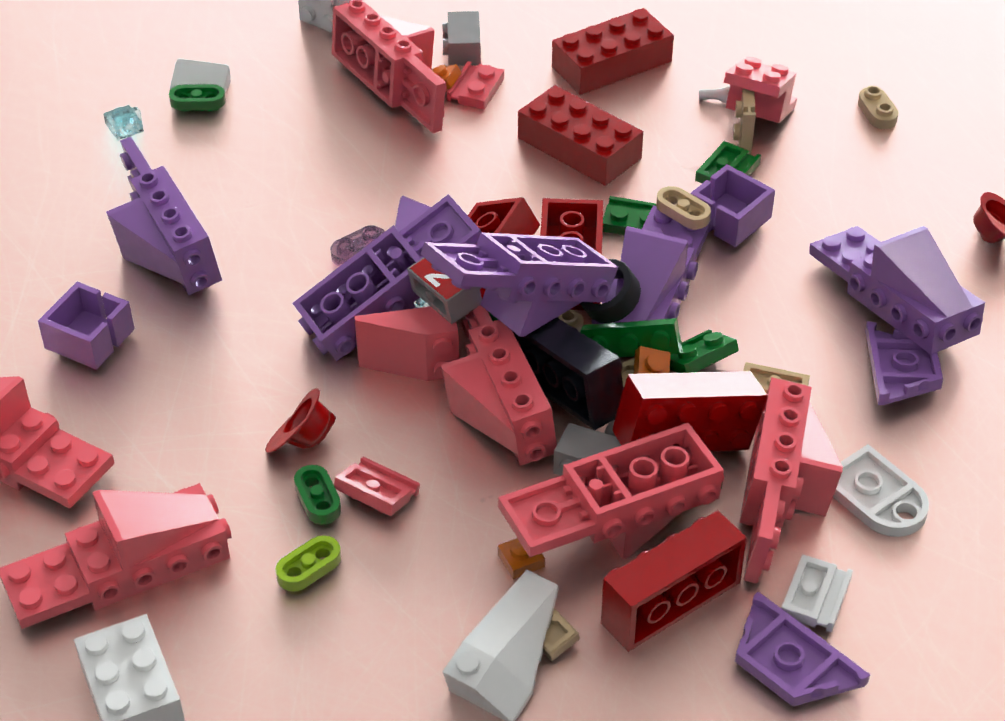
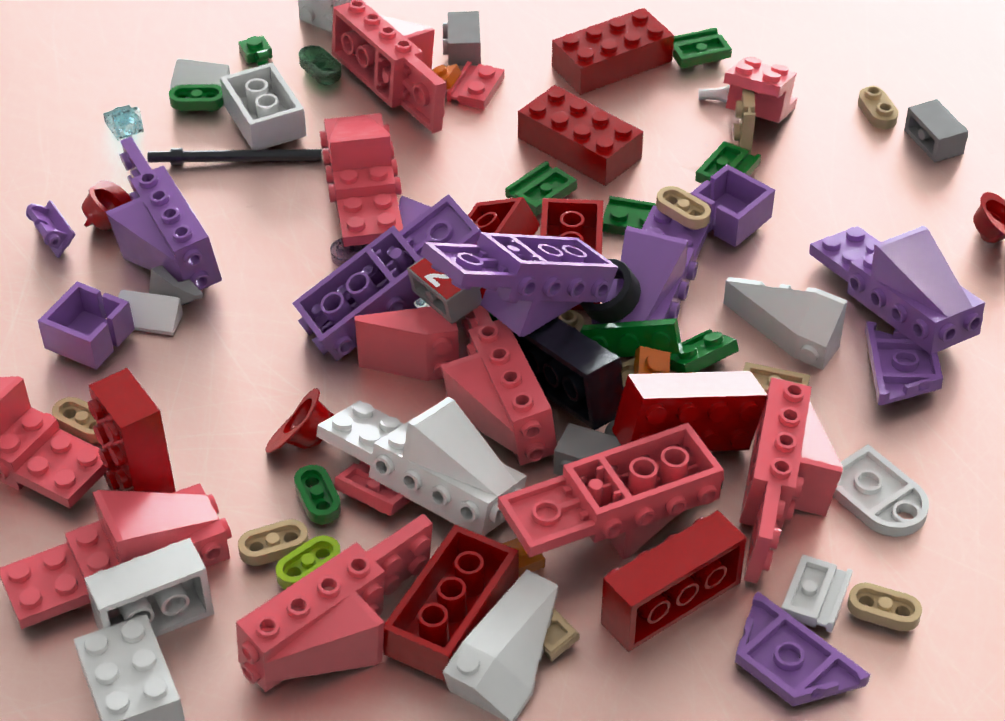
(51, 225): none -> medium lavender hinge
(75, 418): none -> tan plate
(102, 198): none -> red piece
(130, 435): none -> red brick
(153, 311): none -> white slope
(163, 584): none -> white brick
(165, 284): none -> light grey slope
(178, 156): none -> black bar
(255, 50): none -> green plate
(263, 106): none -> white brick
(271, 541): none -> tan plate
(320, 64): none -> clear green plate
(332, 613): none -> coral wedge
(361, 176): none -> coral wedge
(430, 460): none -> white wedge
(449, 600): none -> red brick
(540, 184): none -> green plate
(700, 47): none -> green plate
(798, 321): none -> white wedge
(884, 606): none -> tan plate
(936, 130): none -> light grey brick

